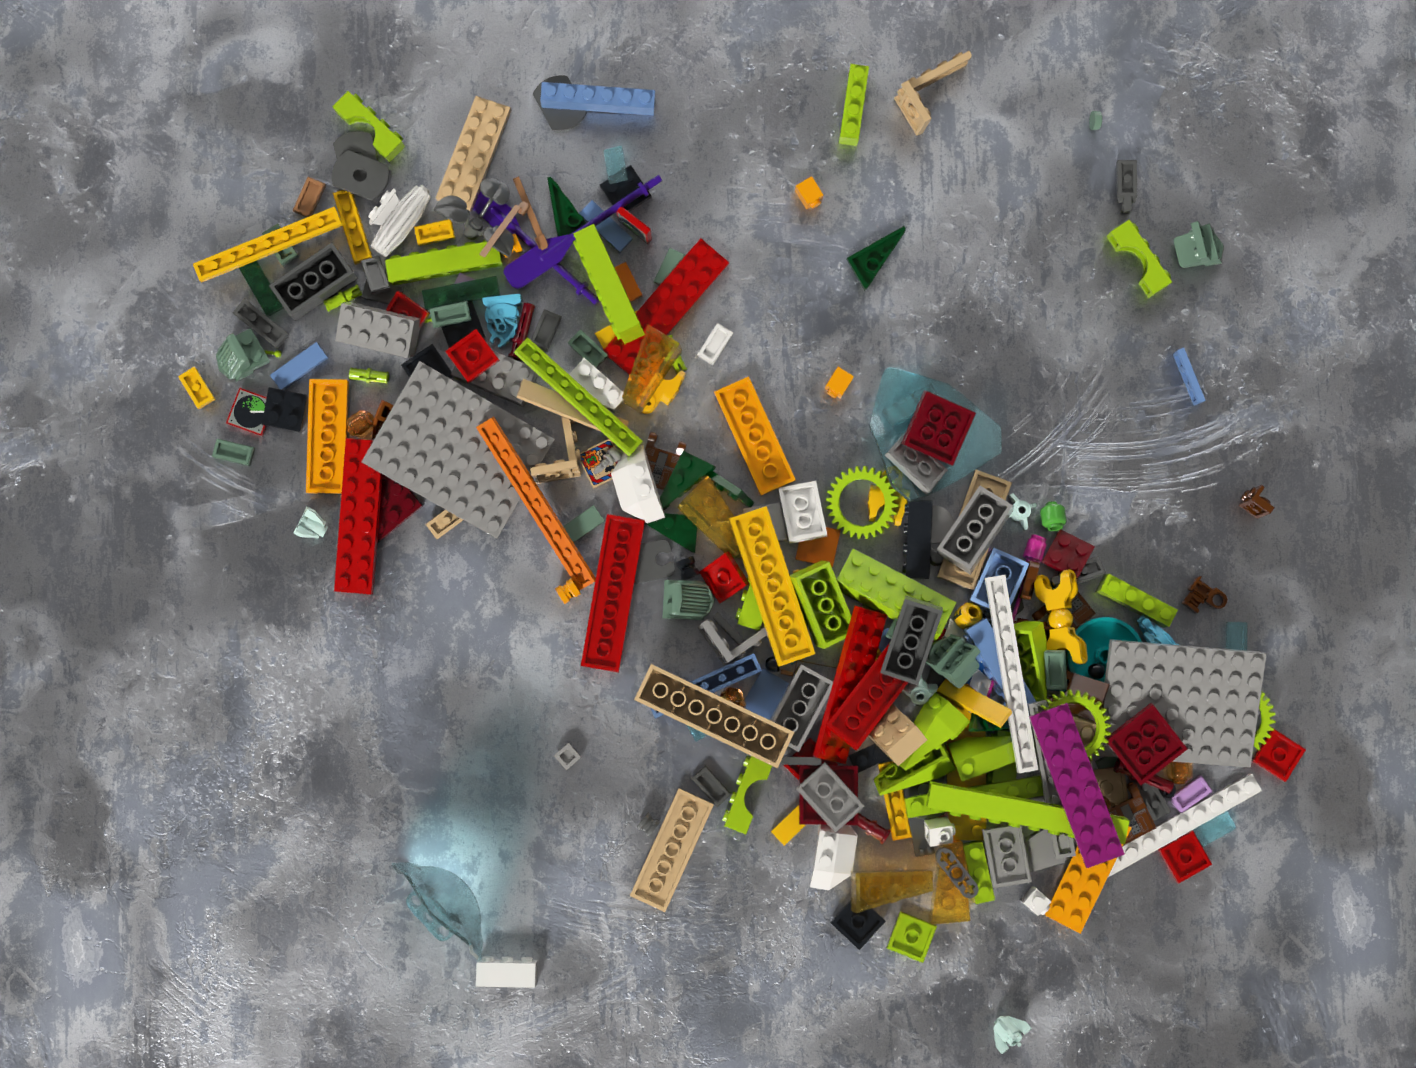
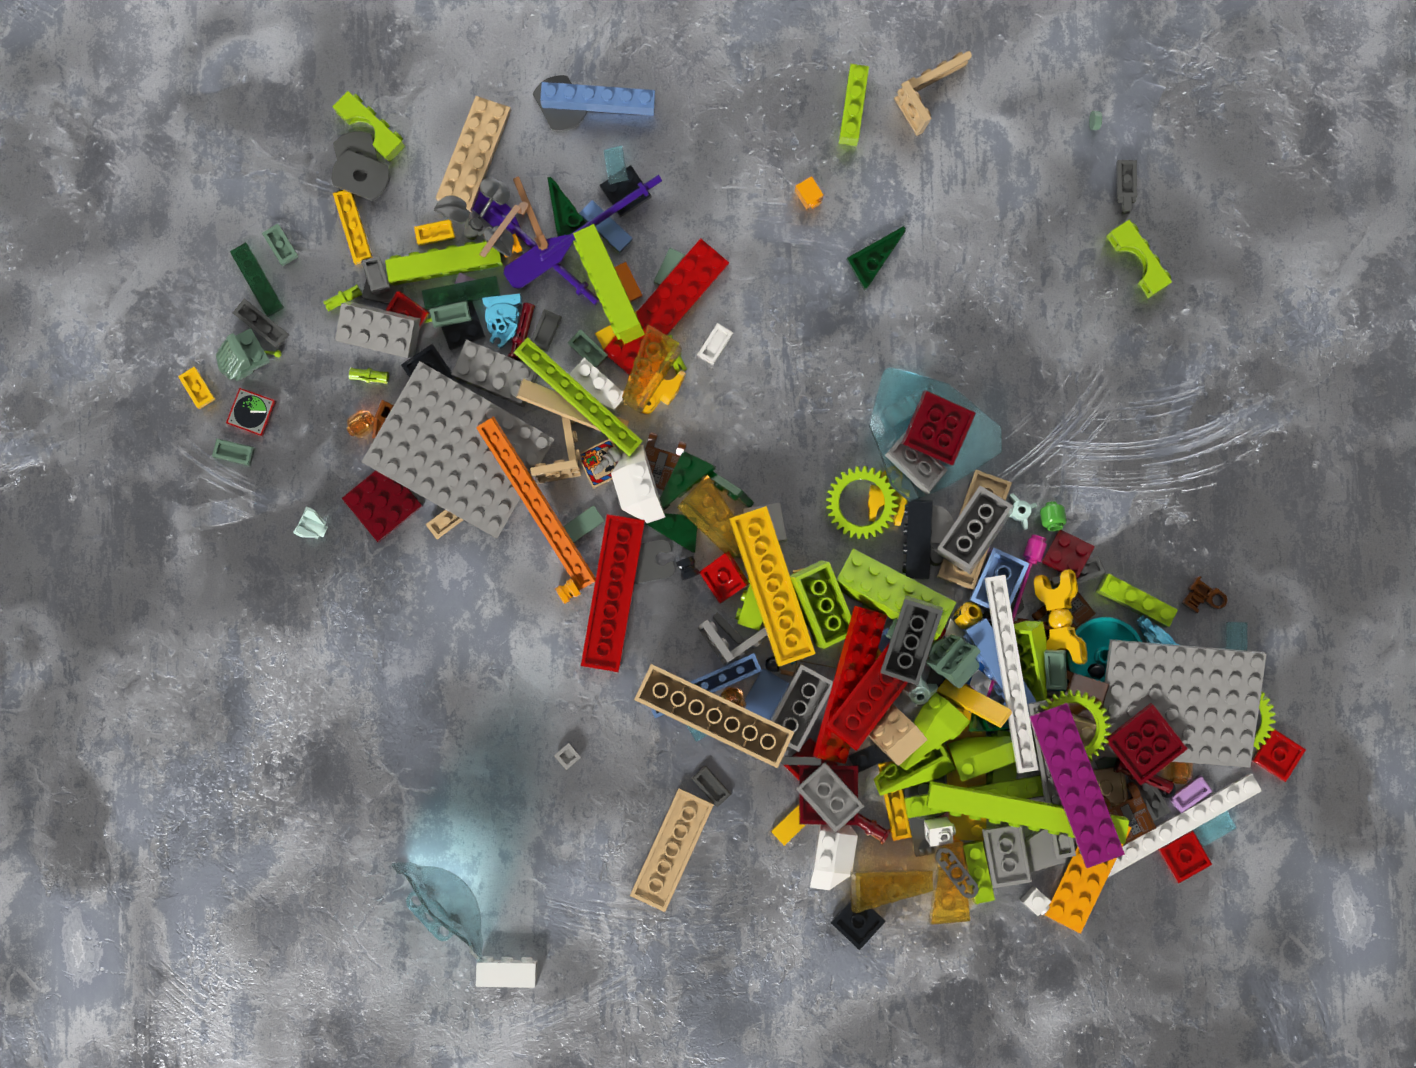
(267, 244): yellow plate -> none
(284, 409): black plate -> none
(299, 366): medium blue tile -> none
(309, 197): medium nougat tile -> none
(313, 281): dark grey brick -> none
(326, 435): light orange plate -> none
(358, 521): red plate -> none
(397, 217): white plate -> none
(472, 356): red plate -> none
(634, 225): red tile -> none
(648, 824): dark grey wheel -> none
(686, 600): sand green piece -> none
(739, 817): lime arch -> none
(754, 436): light orange plate -> none
(802, 512): white plate -> none
(819, 549): orange tile -> none
(838, 383): light orange brick -> none
(911, 936): lime tile -> none
(1008, 1031): light aqua brick -> none
(1029, 579): reddish brown piece -> none
(1188, 376): medium blue tile -> none
(1199, 246): sand green piece -> none
(1254, 504): reddish brown bracket -> none

